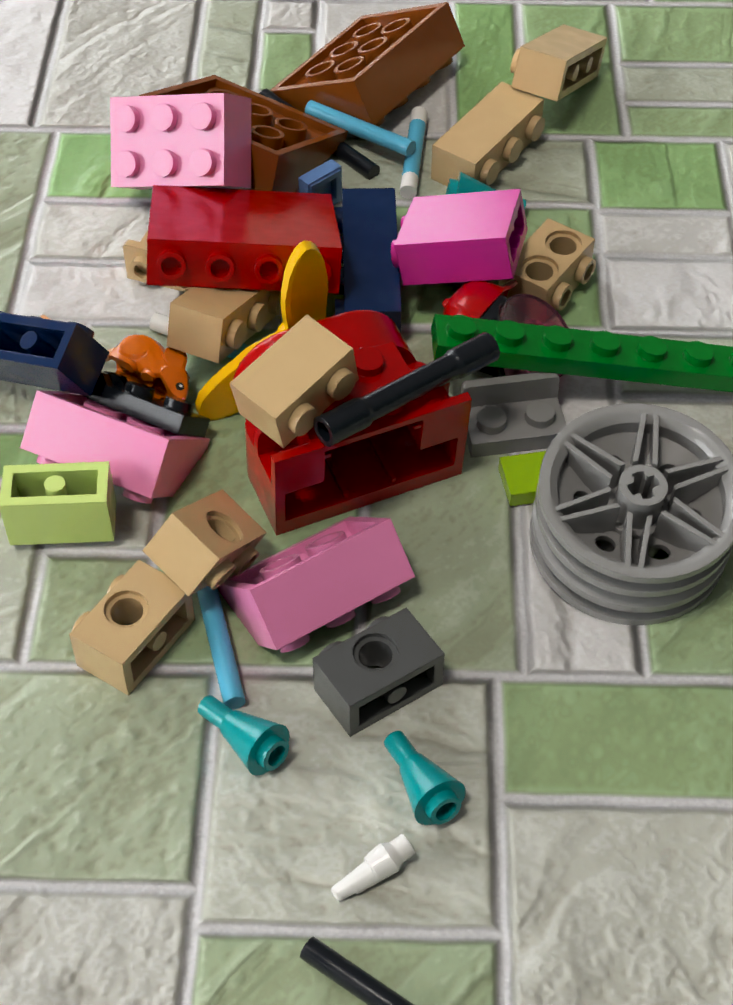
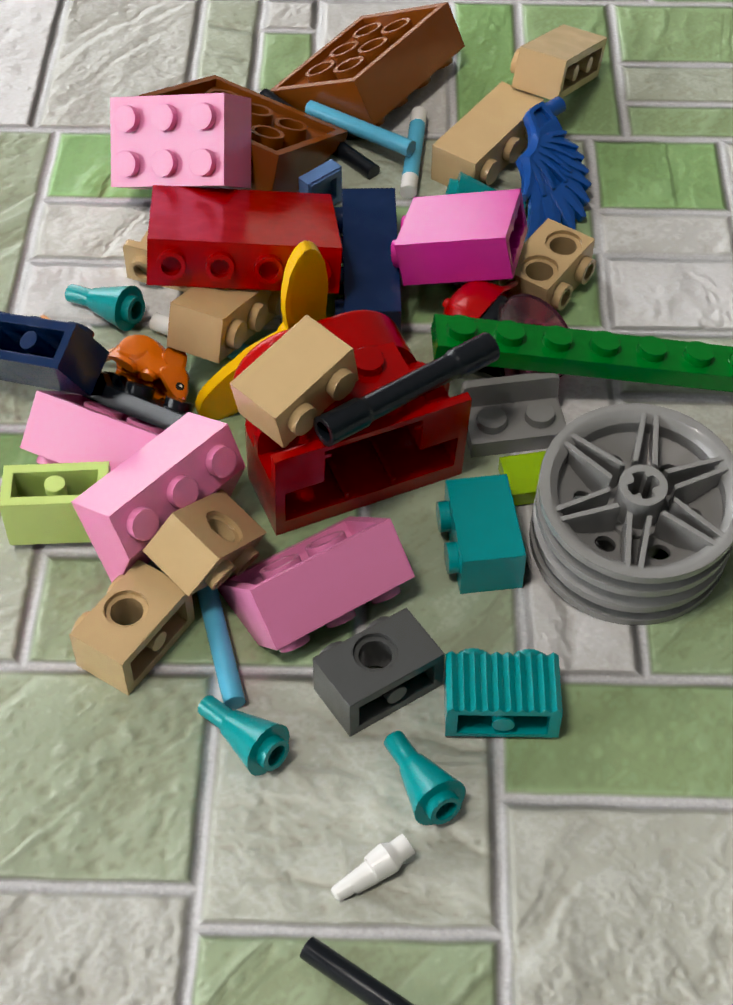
(118, 305): none -> teal cone
(163, 476): none -> bright pink slope
(482, 534): none -> teal brick
(502, 694): none -> teal brick
(551, 170): none -> blue animal

